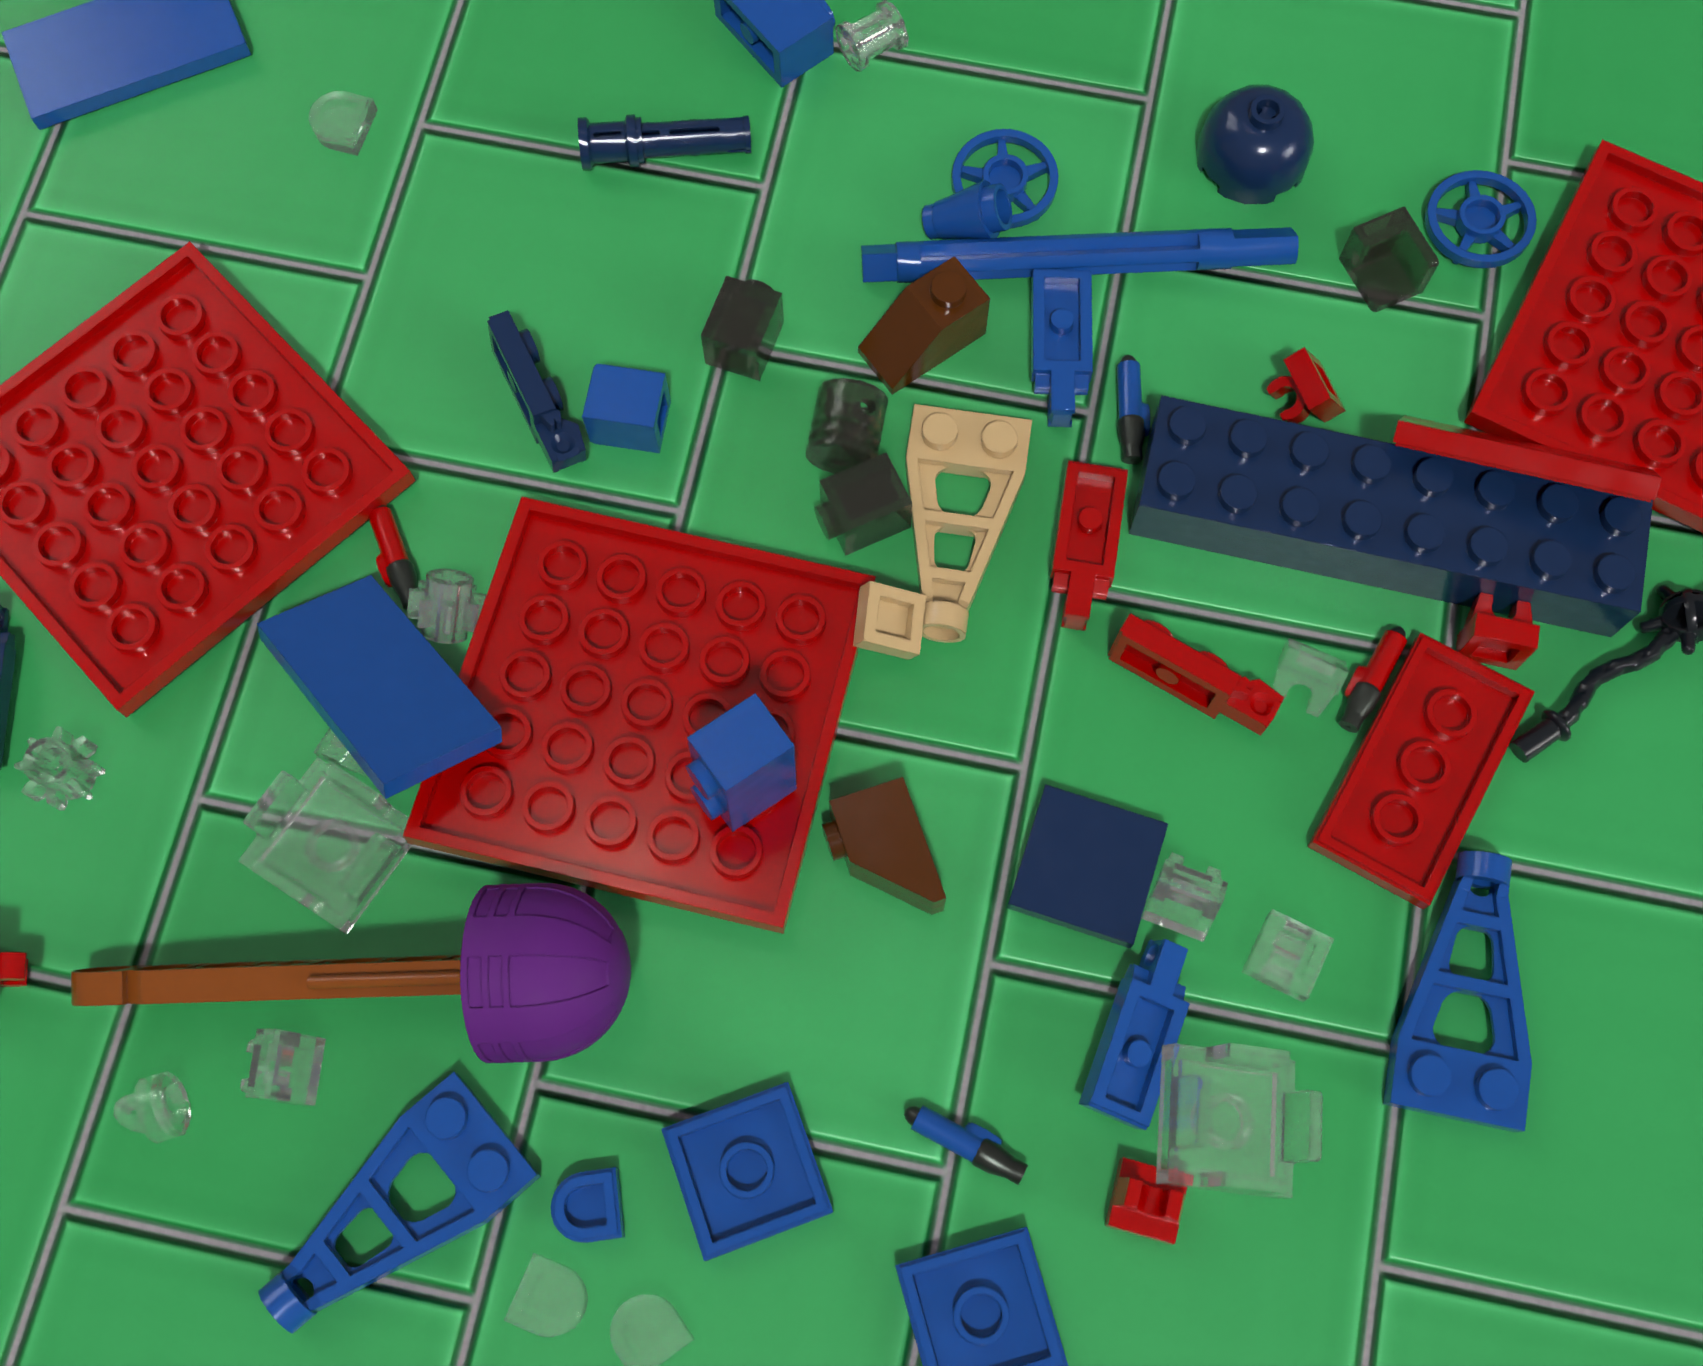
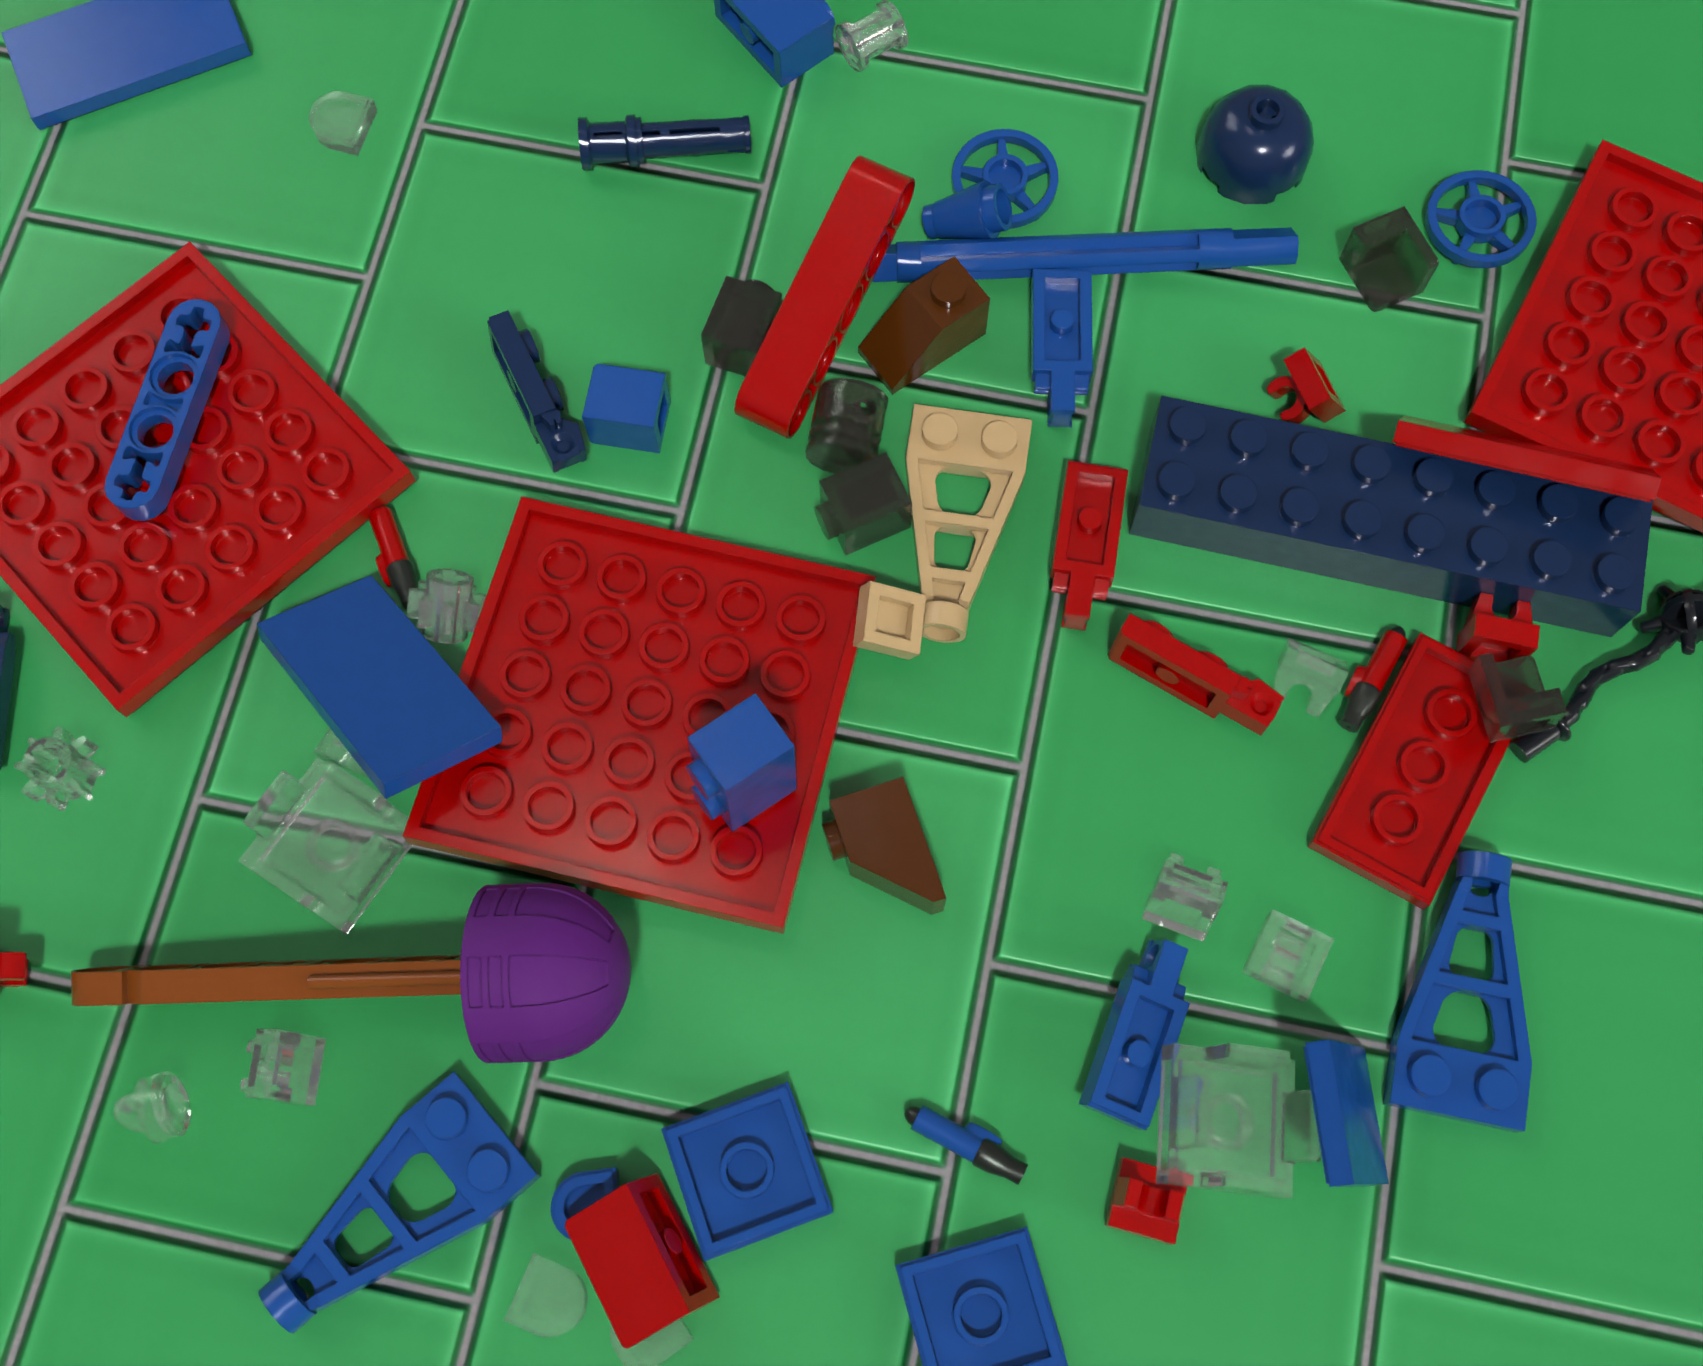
(157, 407): none -> blue beam
(640, 1259): none -> red panel
(824, 296): none -> red beam
(1088, 866): dark blue tile -> none
(1133, 413): piece -> none
(1345, 1114): none -> blue tile
(1514, 697): none -> clear smoke panel

